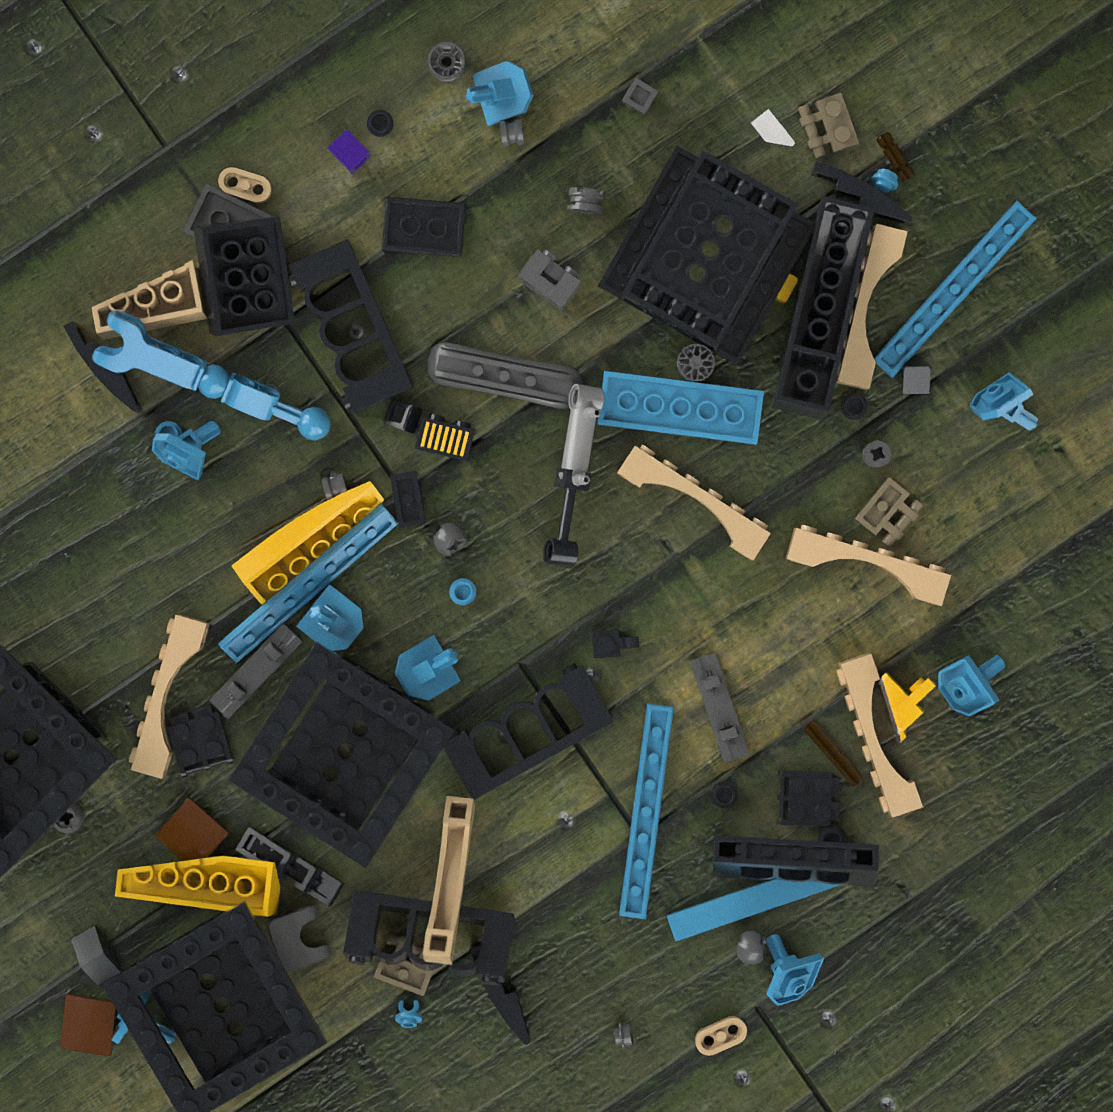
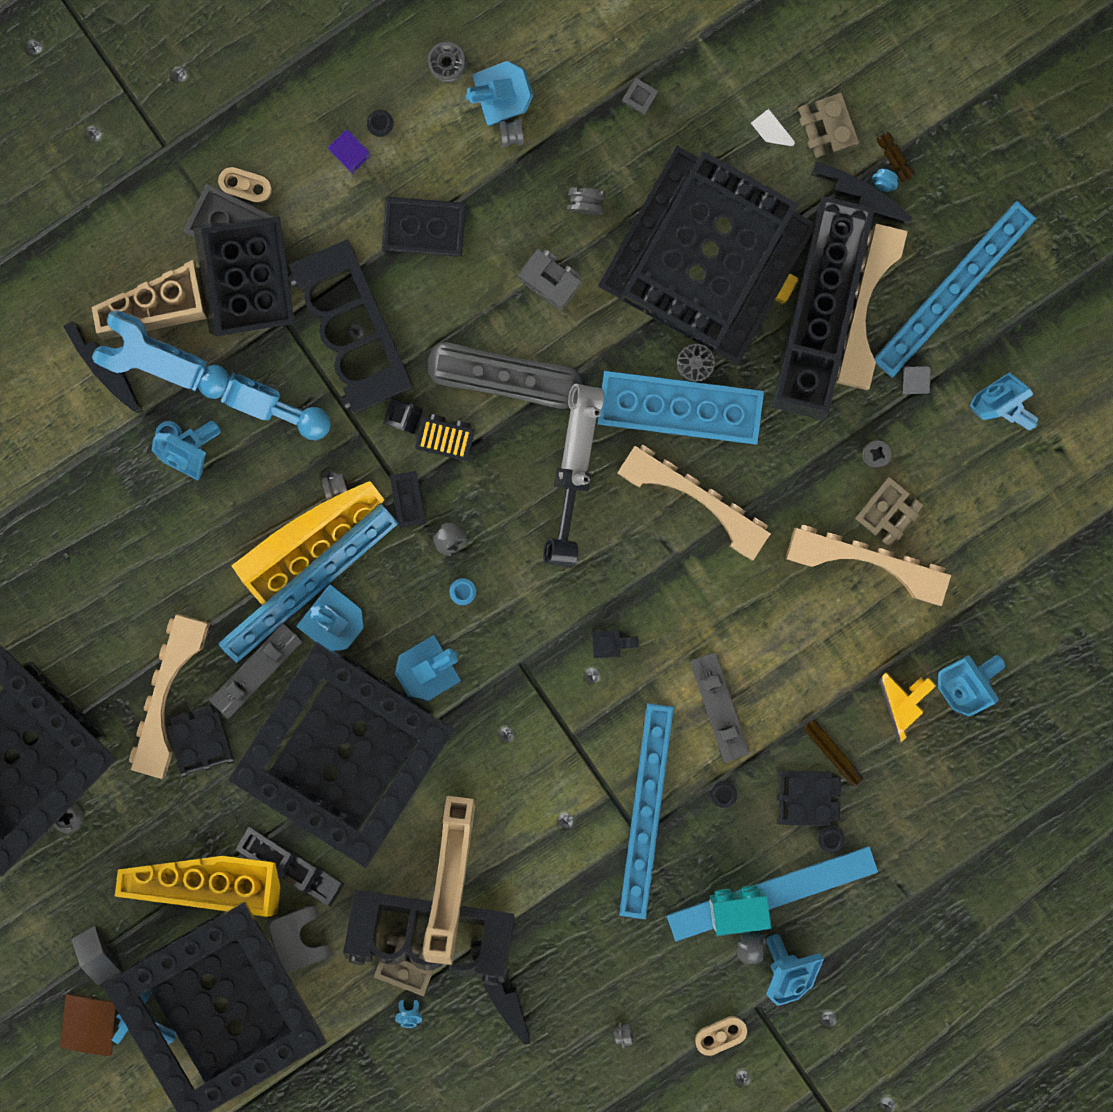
(192, 832): reddish brown slope -> none
(469, 763): black fence -> none
(739, 910): none -> teal brick
(795, 860): black fence -> none
(854, 406): black plate -> none
(859, 677): tan arch -> none

